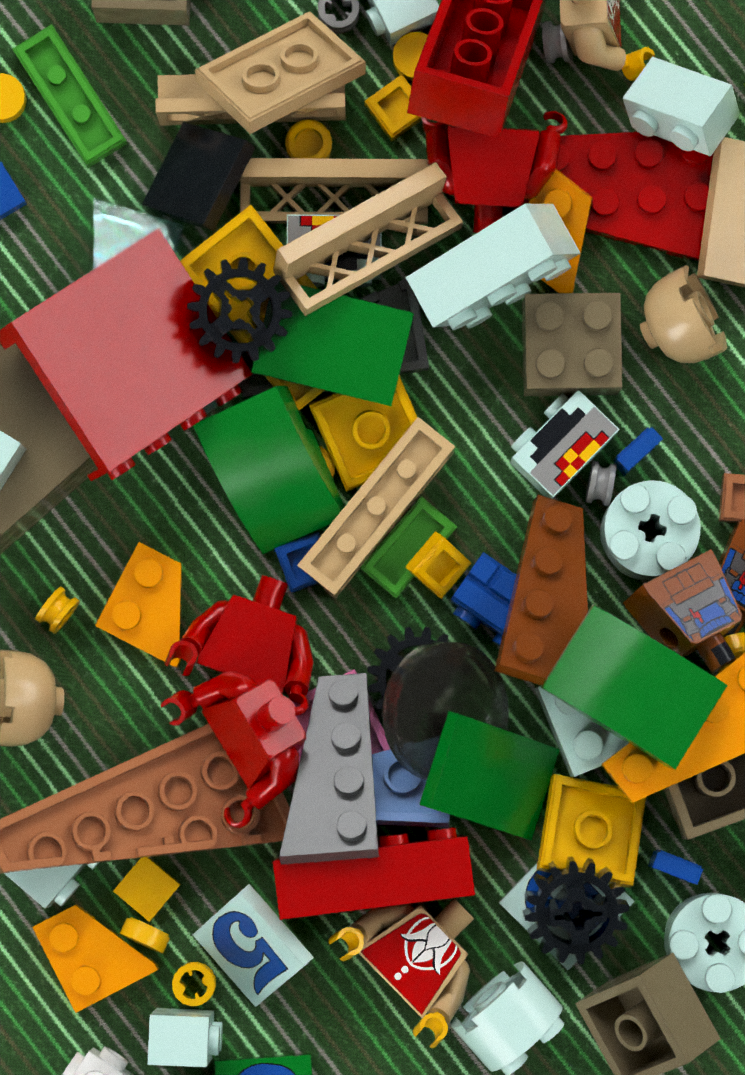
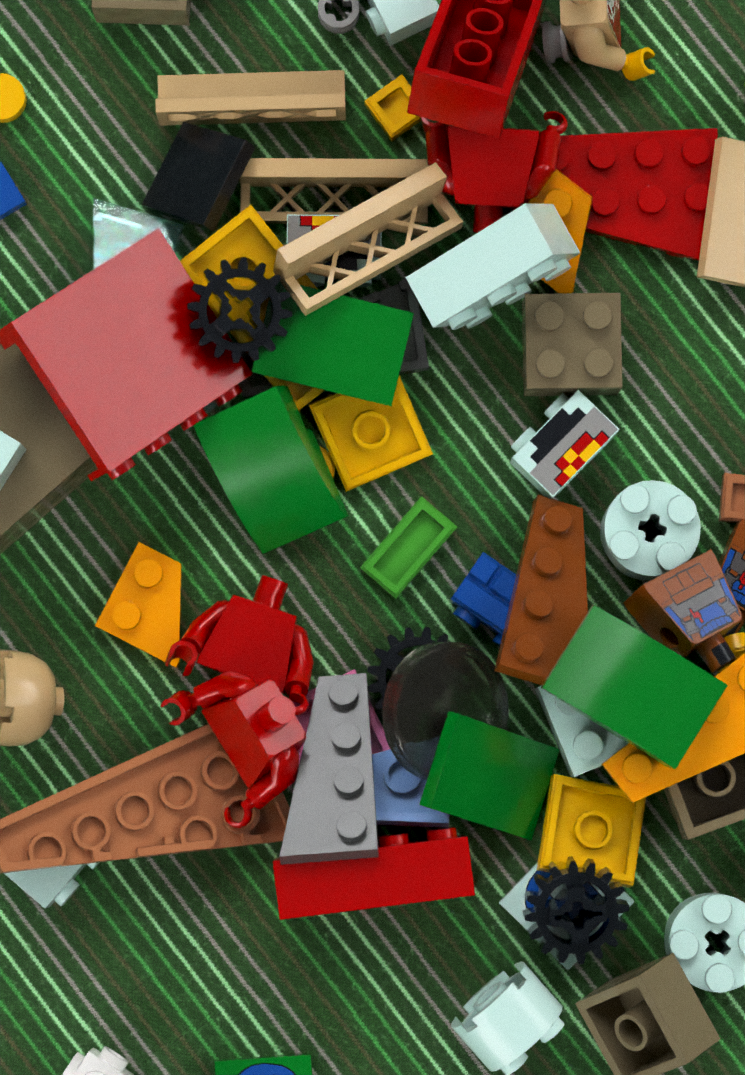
(57, 610): yellow bush -> none
(69, 96): bright green tile -> none
(89, 957): light orange wing -> none
(145, 934): yellow tile -> none
(147, 888): yellow tile -> none
(179, 987): yellow bush -> none
(183, 1037): light aqua brick -> none
(252, 945): light aqua tile -> none
(280, 72): tan tile -> none
(290, 556): blue tile -> none
(308, 140): yellow tile -> none
(377, 507): tan fence -> none
(407, 53): yellow tile -> none
(416, 958): torso -> none
(438, 565): yellow tile -> none
(600, 483): light grey bush -> none
(637, 450): blue tile -> none
(675, 866): blue tile -> none
(681, 106): light aqua brick -> none
(681, 319): tan cylinder -> none

